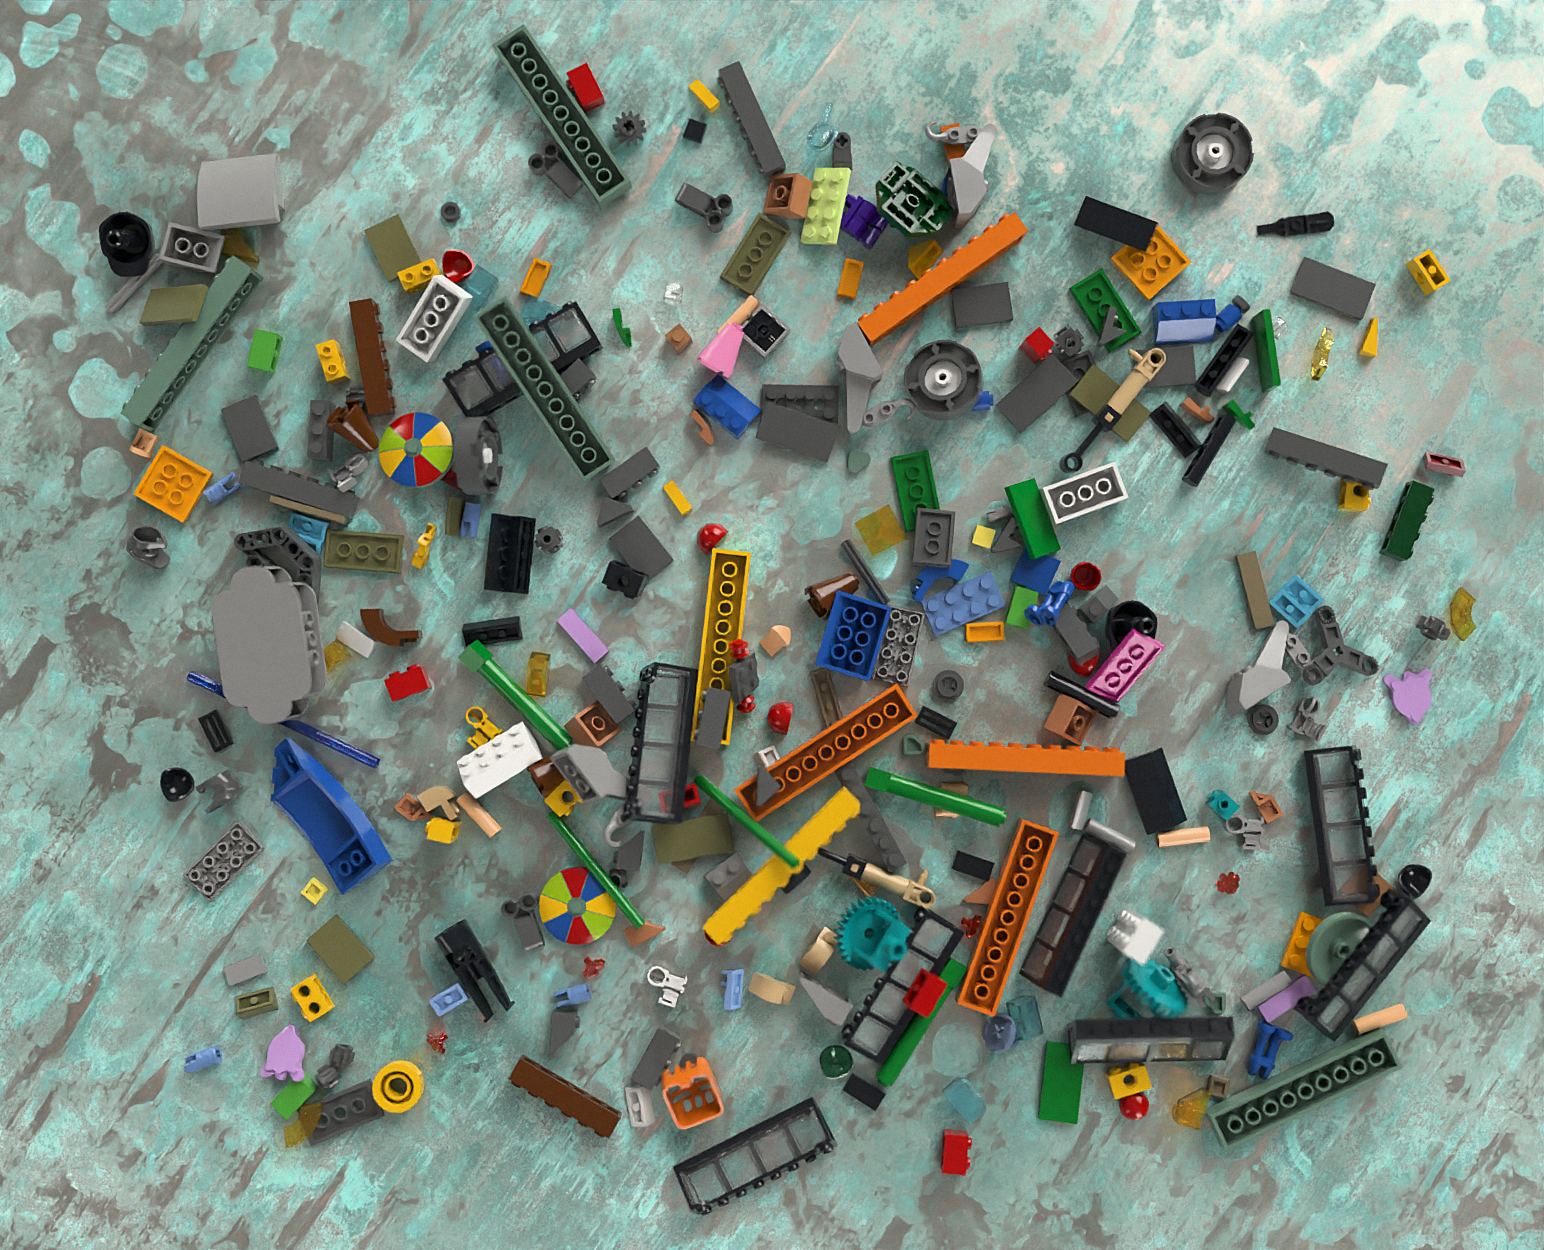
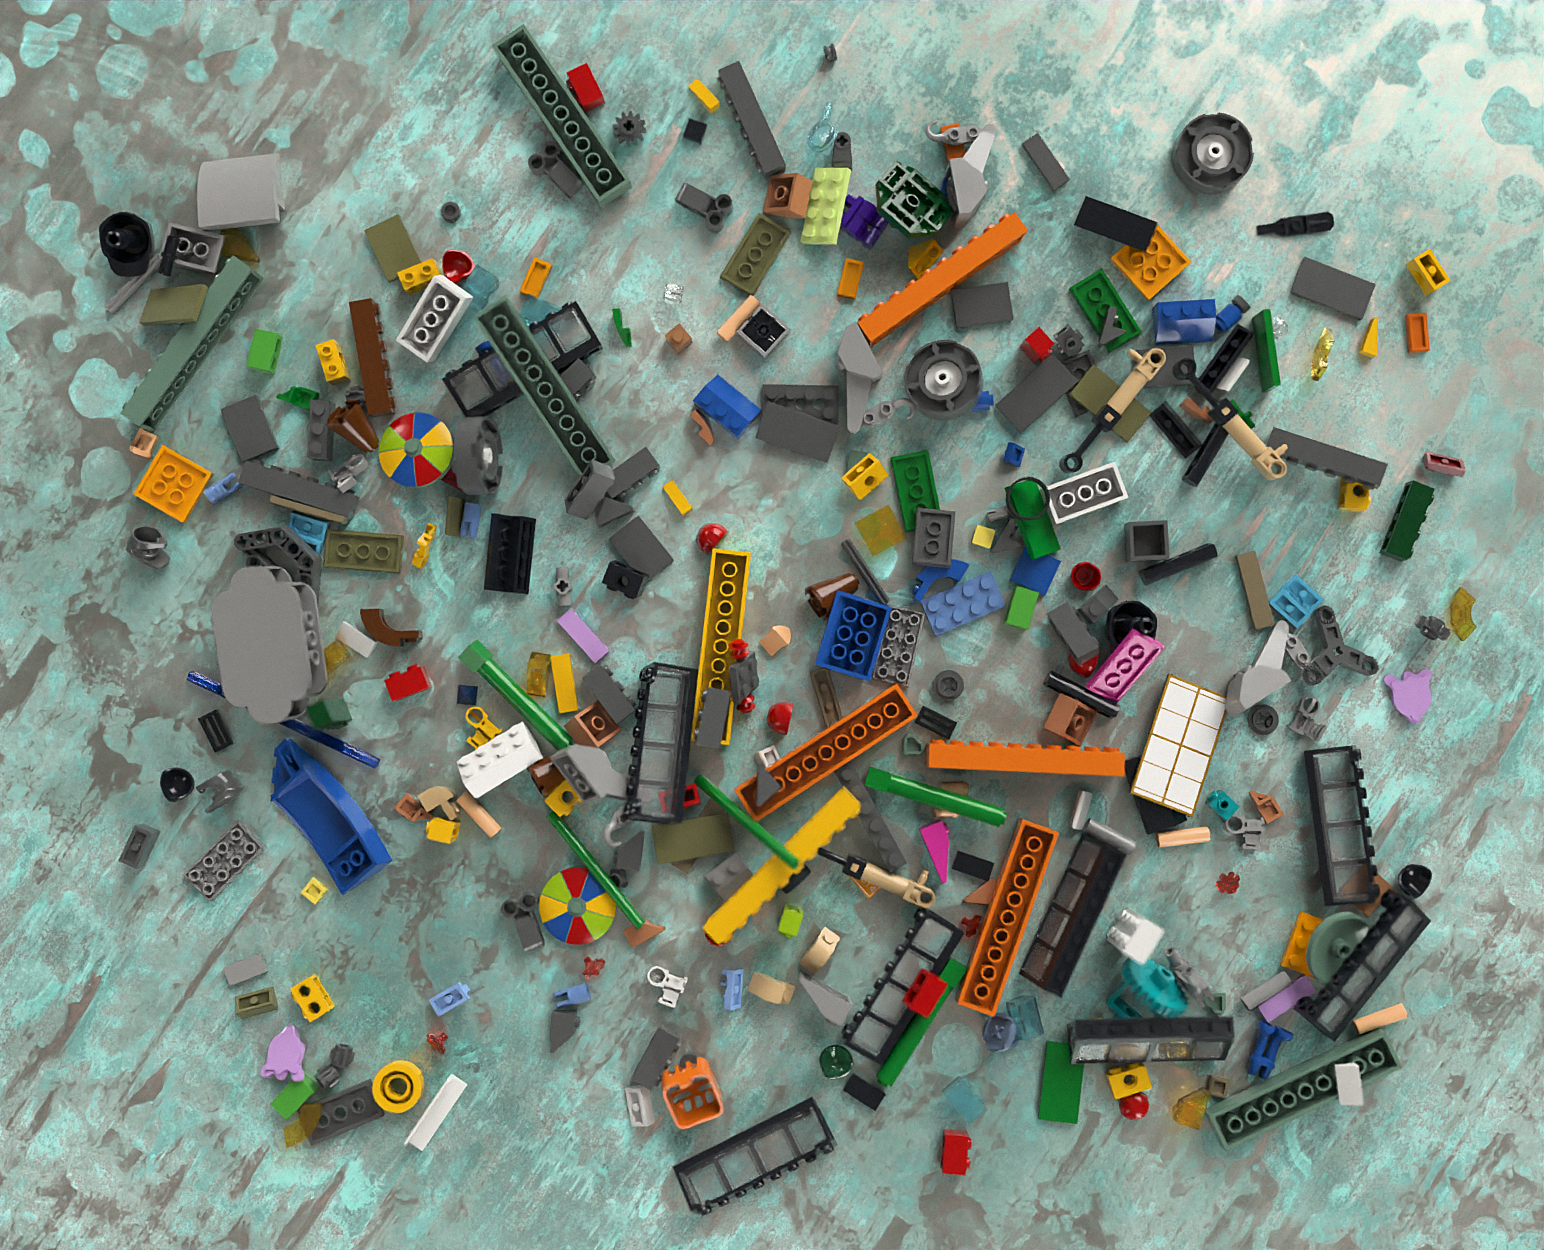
(139, 846): none -> dark grey panel
(169, 255): none -> black pin
(203, 1059): medium blue hinge -> none
(299, 397): none -> green slope
(328, 714): none -> dark green brick
(340, 948): olive tile -> none
(436, 1112): none -> white panel
(467, 694): none -> dark blue slope
(472, 966): black piece -> none
(493, 631): black slope -> none
(555, 542): dark grey brick -> none
(563, 576): none -> light grey axle
(564, 683): none -> yellow tile
(565, 1096): reddish brown brick -> none
(589, 489): none -> dark grey brick
(723, 350): bright pink cone -> none
(790, 920): none -> lime brick
(830, 53): none -> dark grey bush
(864, 476): none -> yellow brick
(871, 935): teal piece -> none
(937, 844): none -> dark pink slope
(984, 631): light orange tile -> none
(1014, 454): none -> blue plate
(1041, 484): none -> black tyre
(1045, 161): none -> dark grey tile
(1049, 611): blue piece -> none
(1146, 541): none -> dark grey piece
(1178, 563): none -> black brick
(1179, 745): none -> white piece
(1226, 415): none -> tan piece
(1348, 1084): none -> white slope
(1417, 332): none -> orange tile

